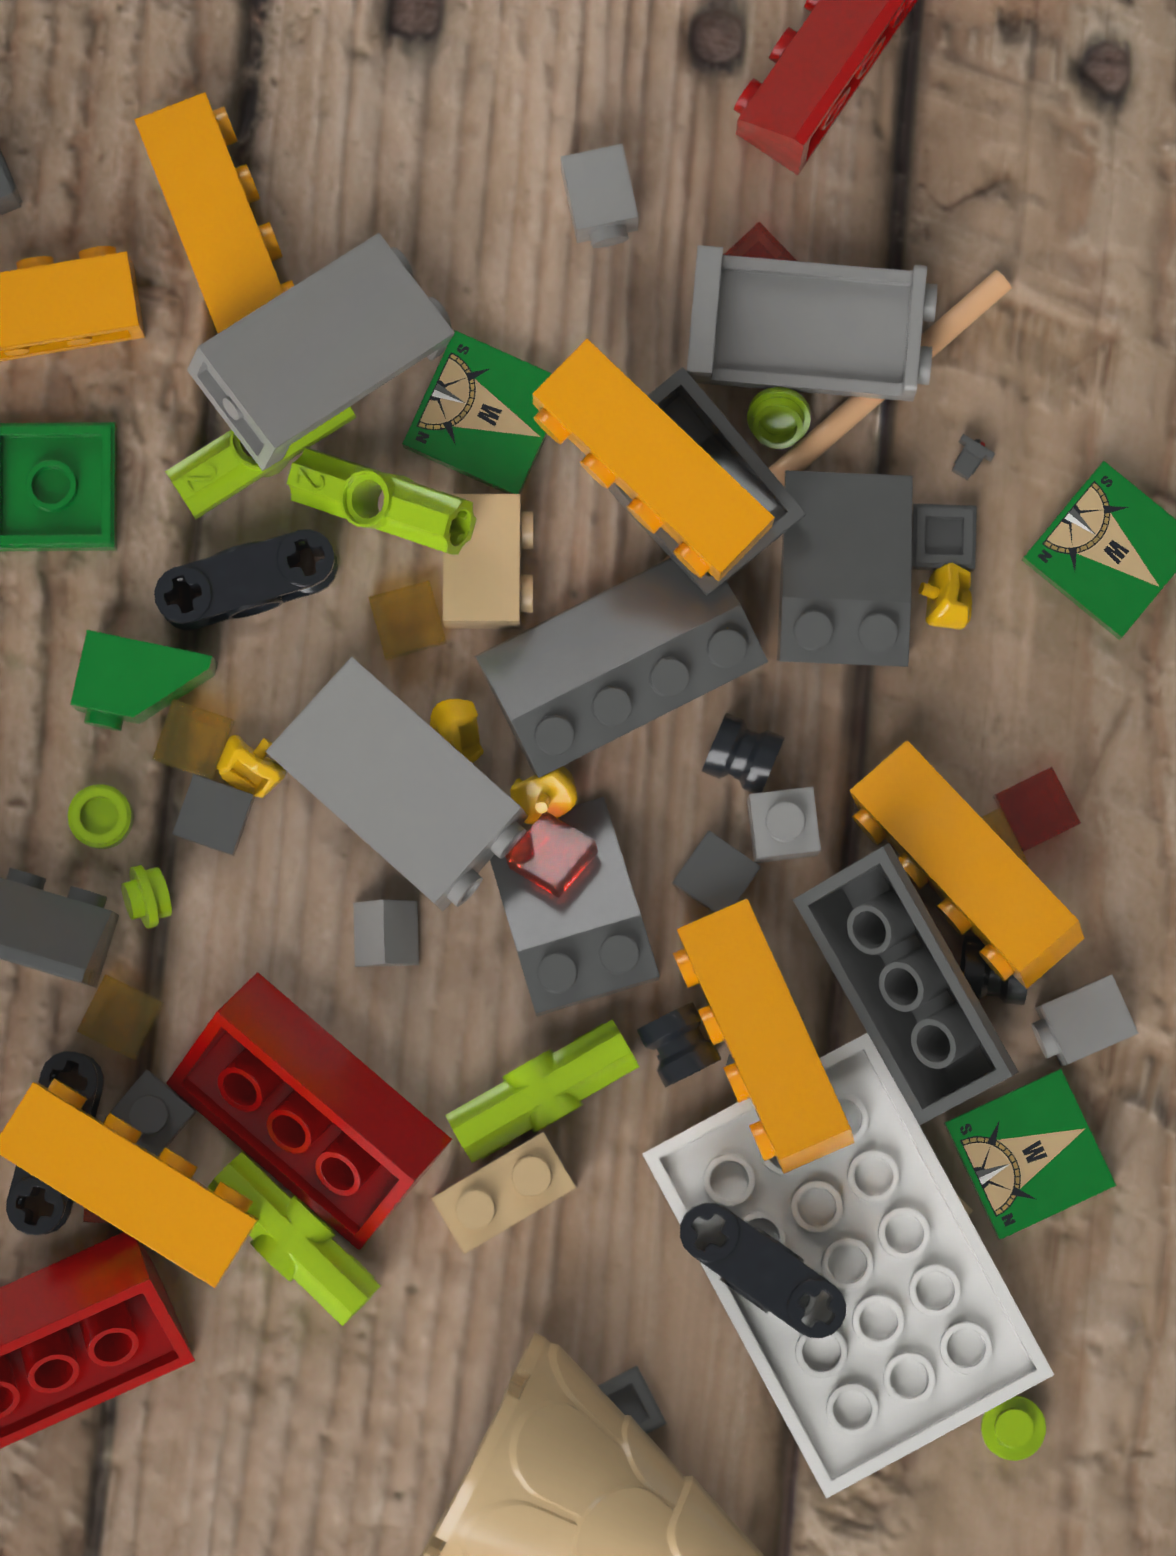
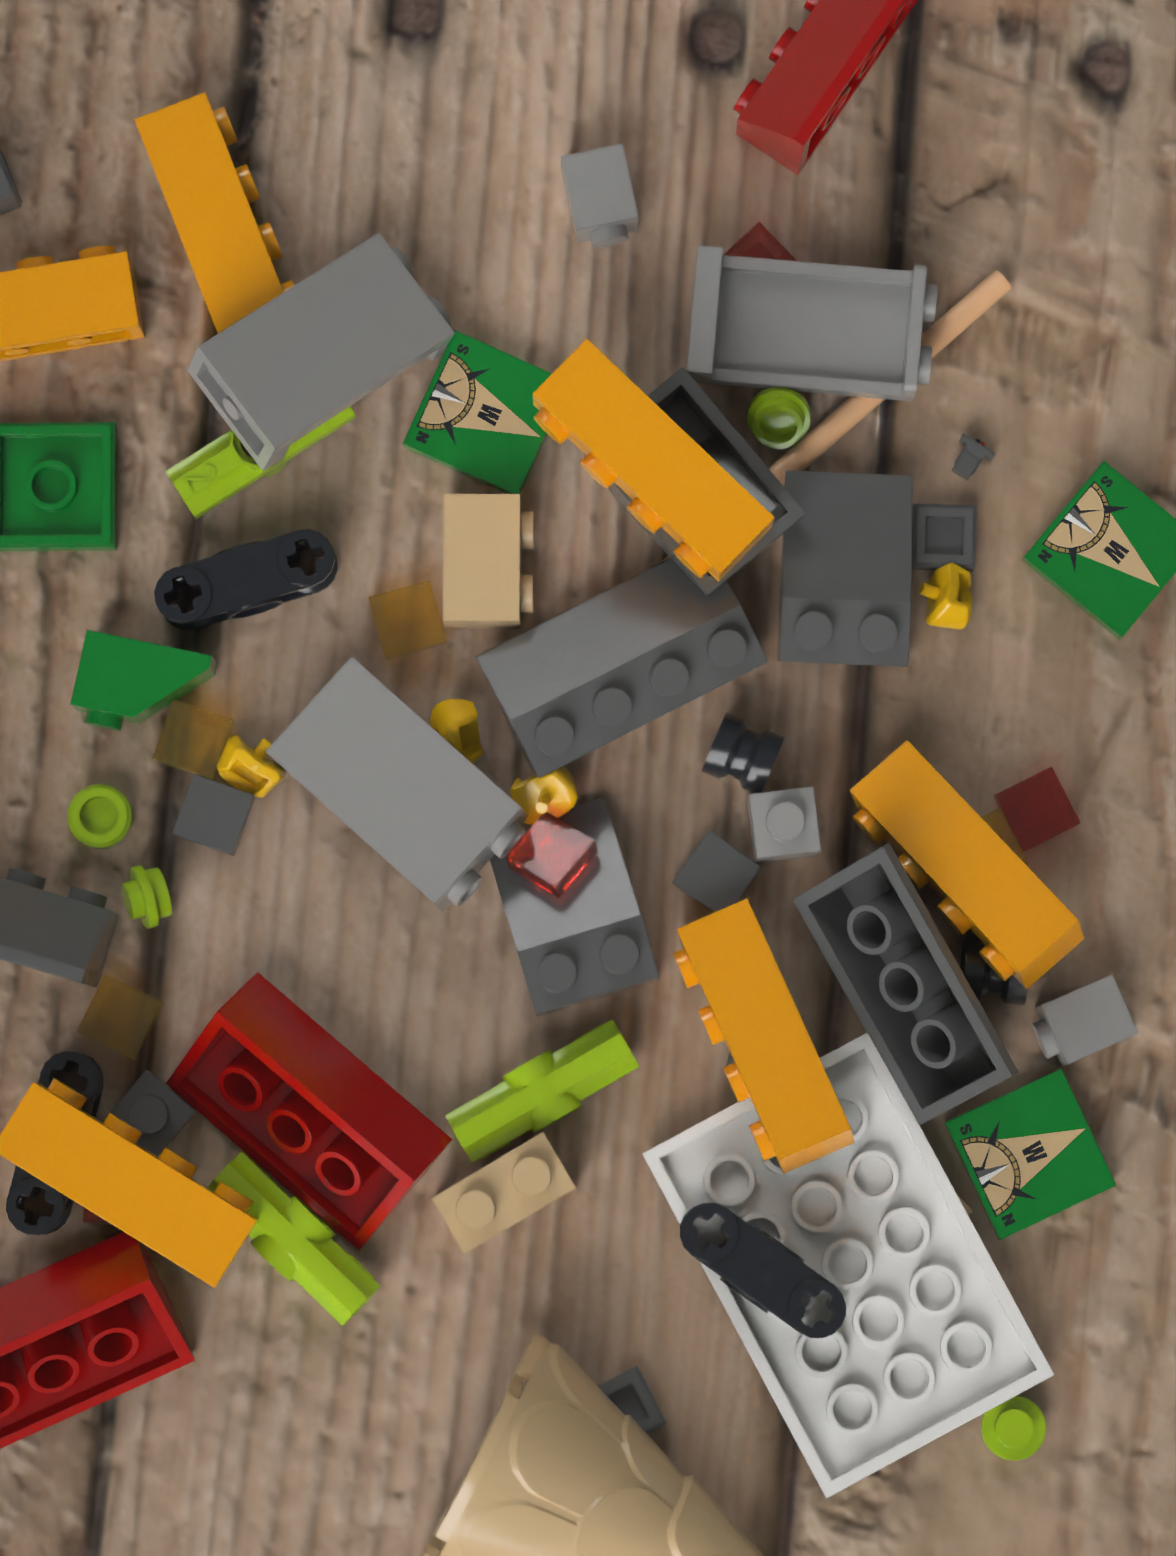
(386, 933): light grey slope -> none
(408, 507): lime piece -> none
(679, 1044): black wheel -> none

